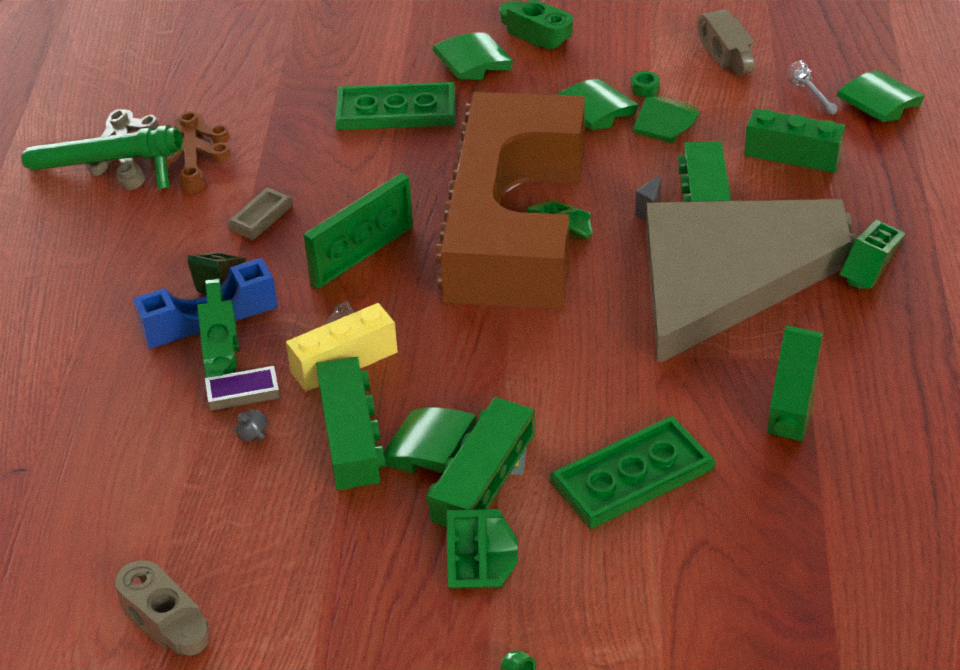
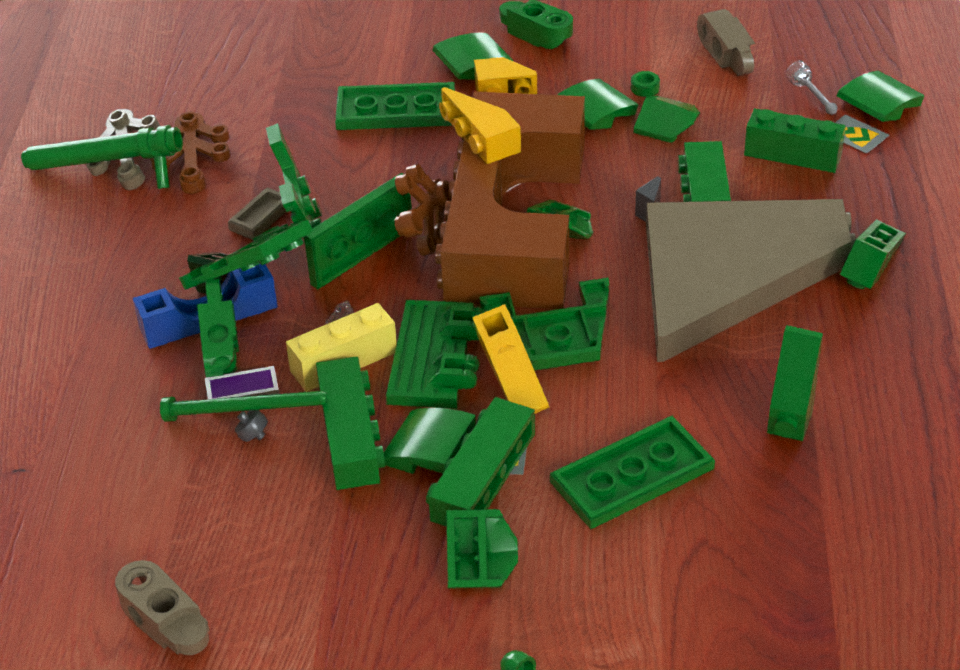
(171, 408): none -> green bar
(260, 251): none -> green wing
(296, 189): none -> green wing
(430, 208): none -> dark orange plant
(432, 354): none -> green hinge
(484, 126): none -> yellow slope
(504, 76): none -> yellow slope
(509, 358): none -> yellow slope
(564, 334): none -> green wing
(860, 134): none -> sticker

